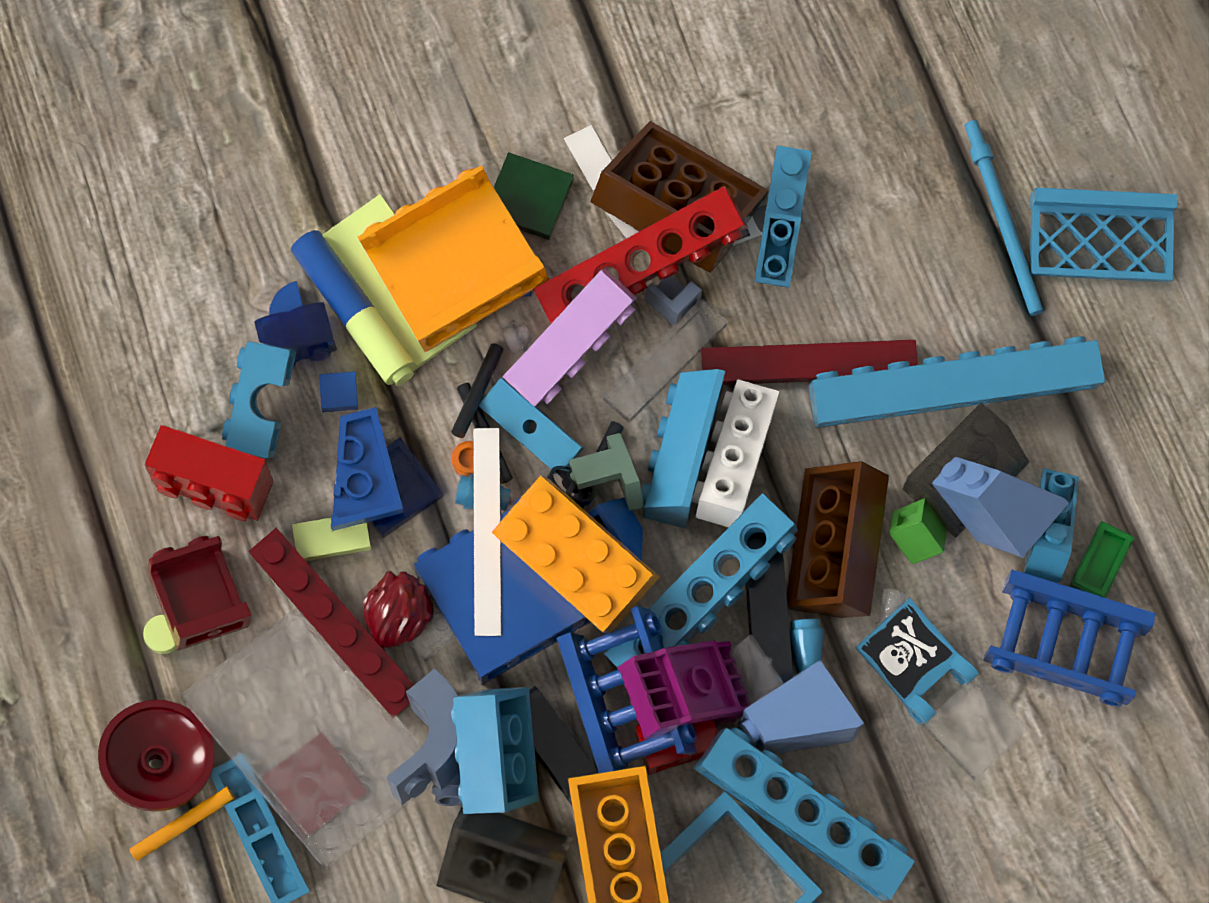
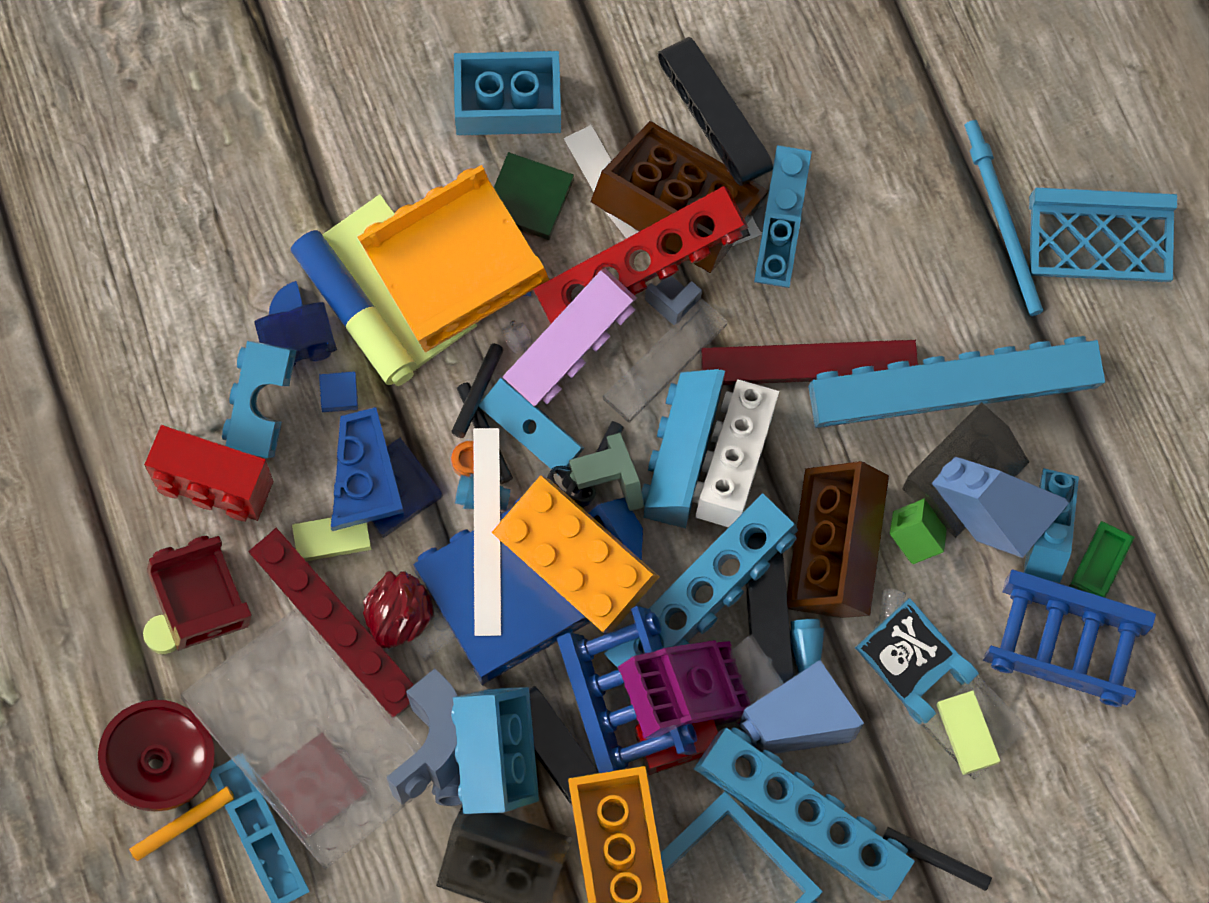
(507, 93): none -> dark azure brick
(715, 111): none -> black beam
(940, 860): none -> black bar
(968, 732): none -> yellowish green tile

